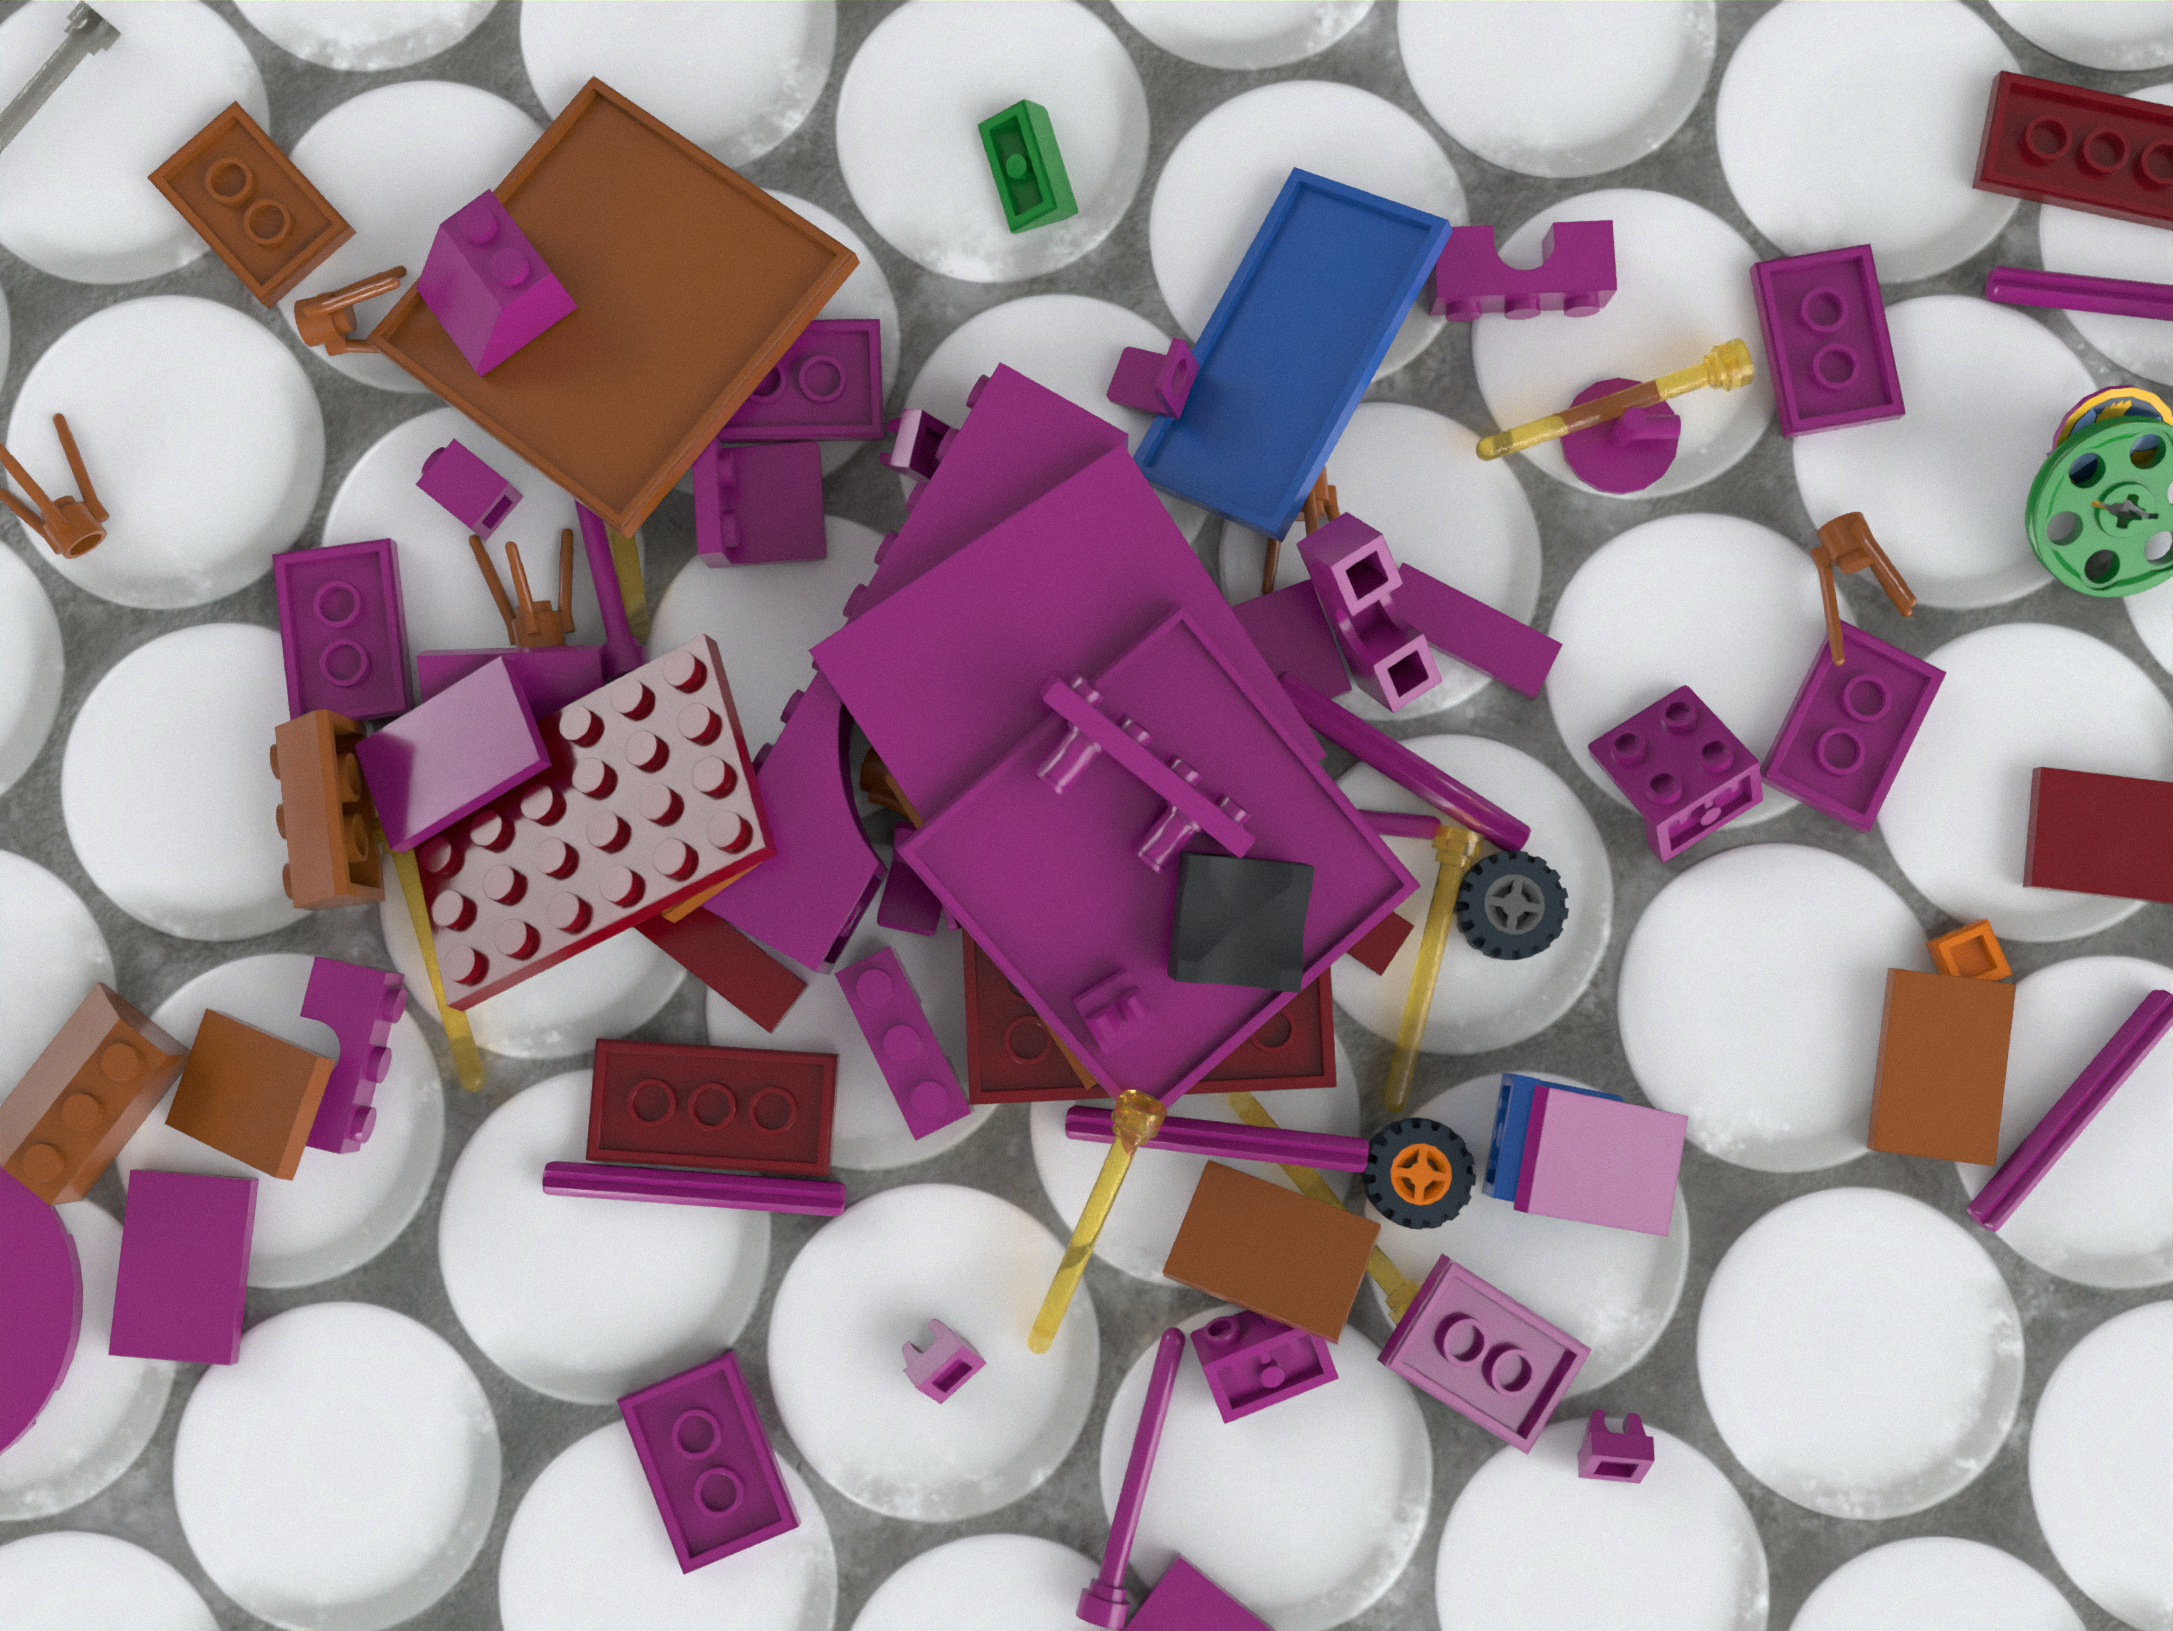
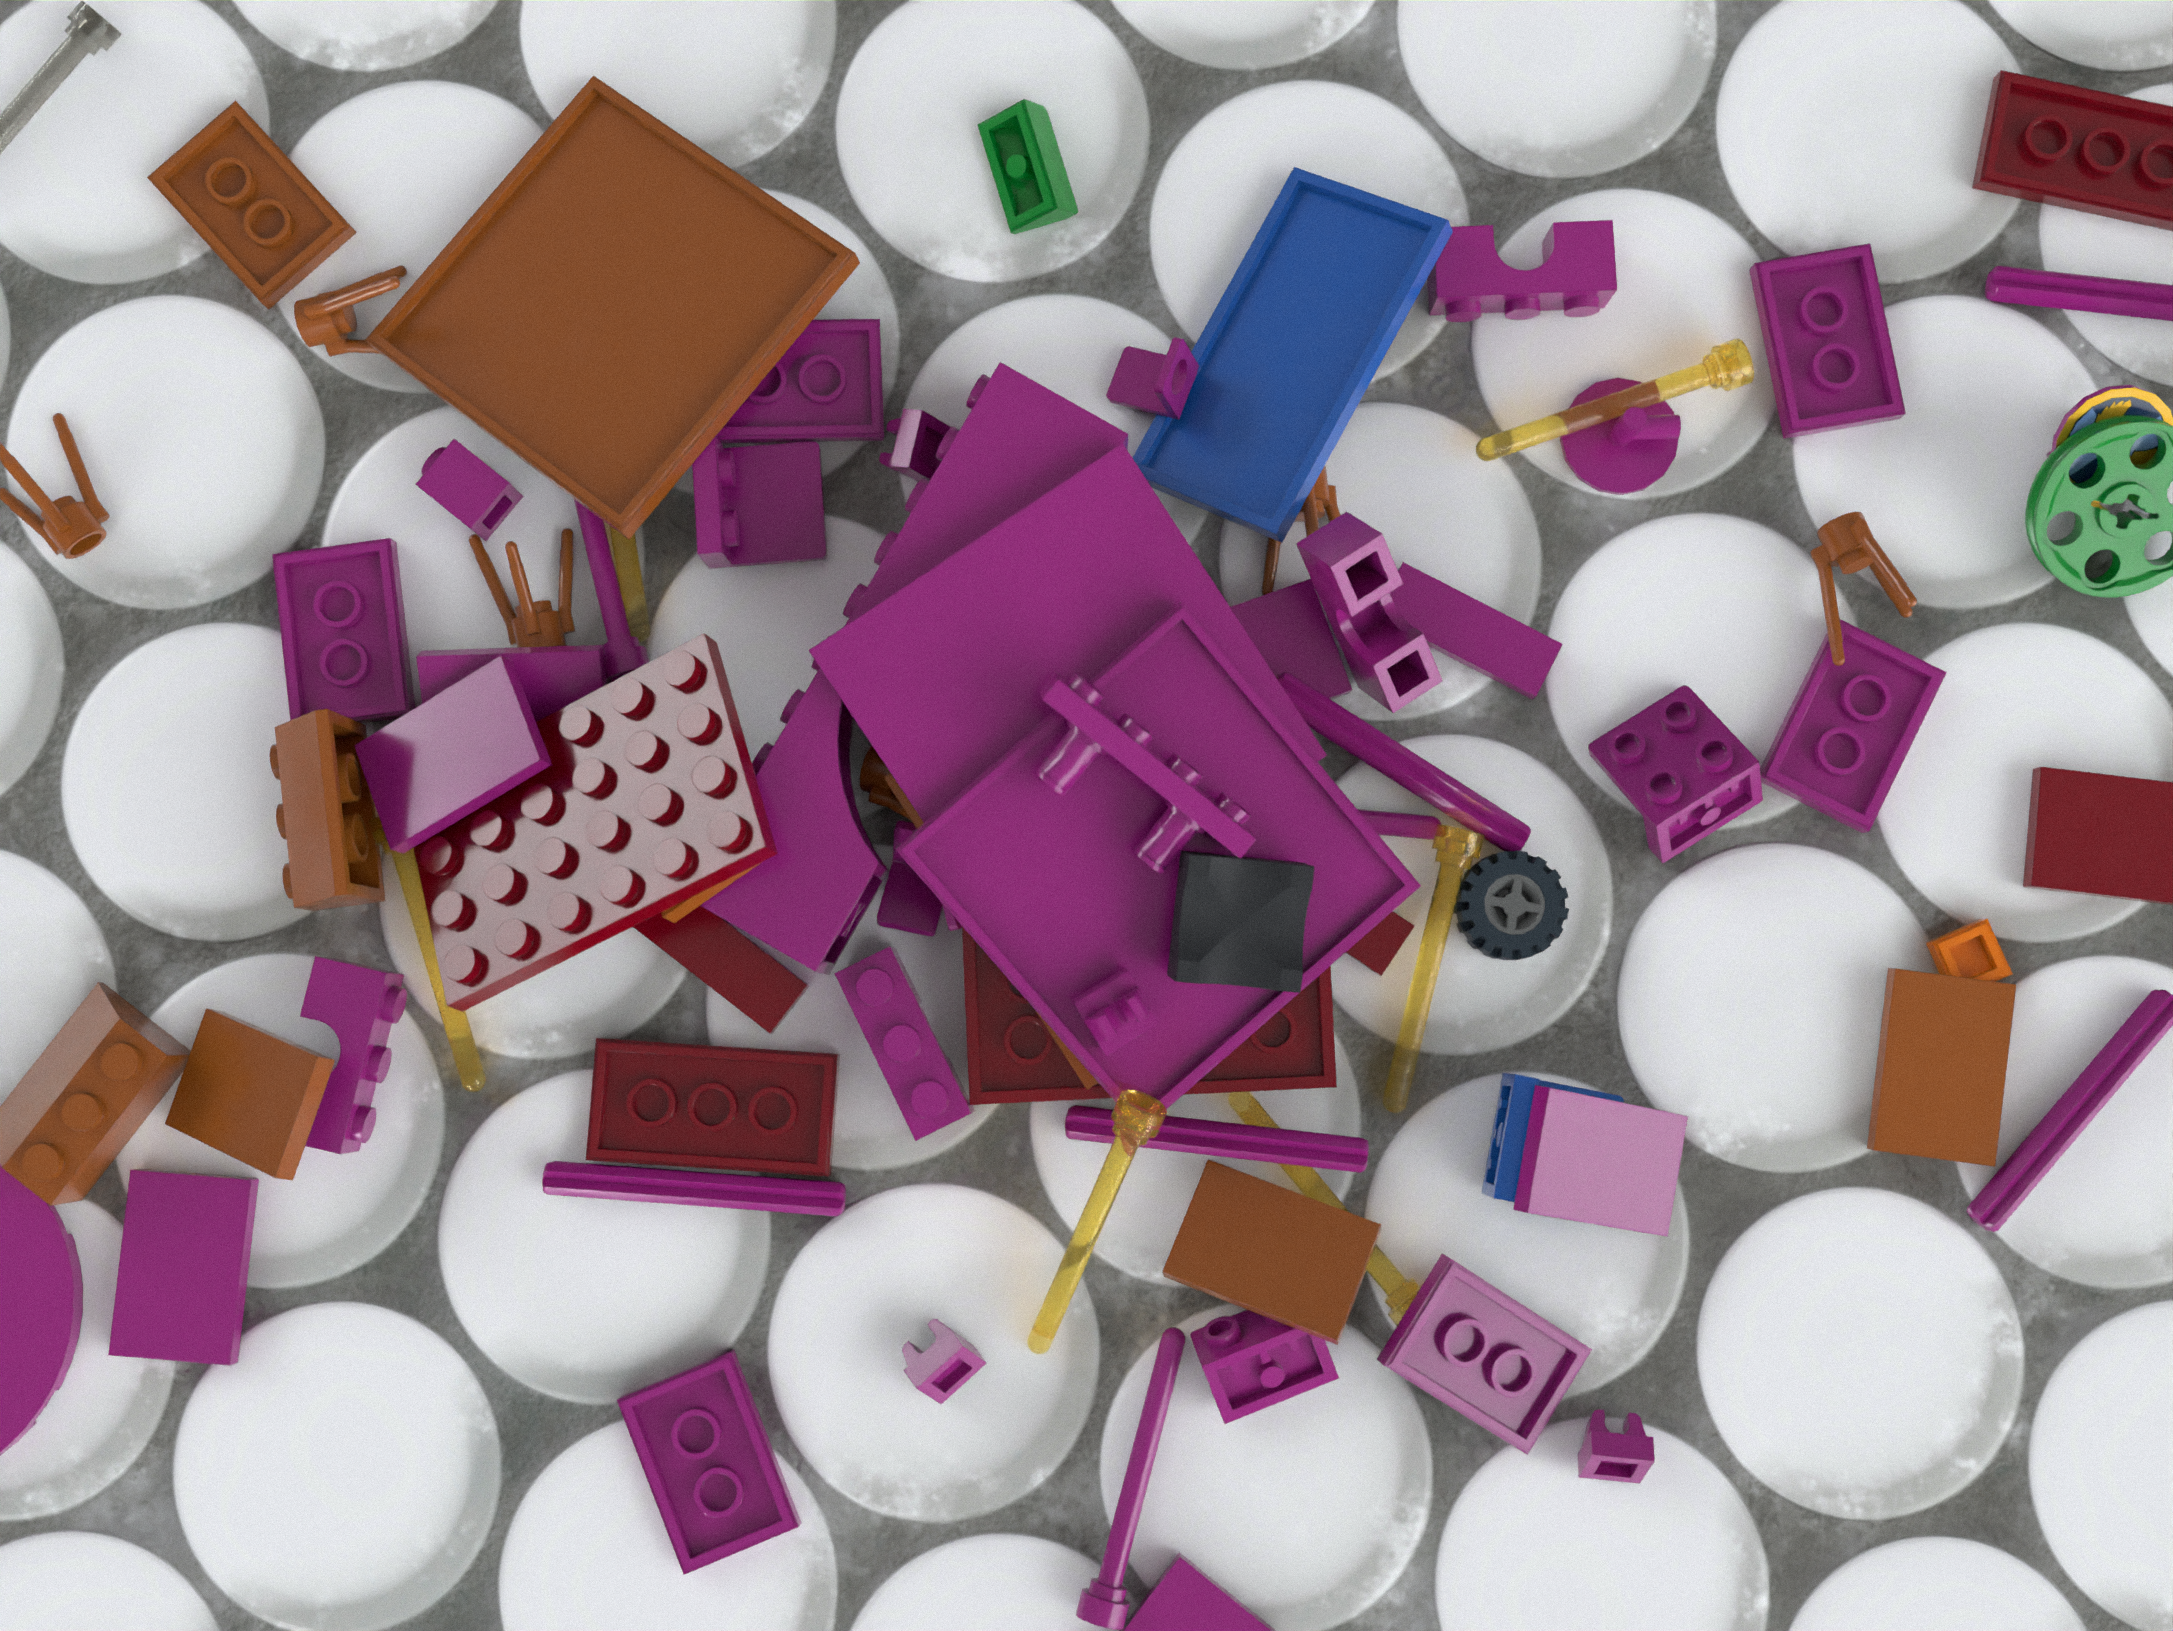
(490, 284): magenta slope -> none
(1439, 1175): black wheel -> none

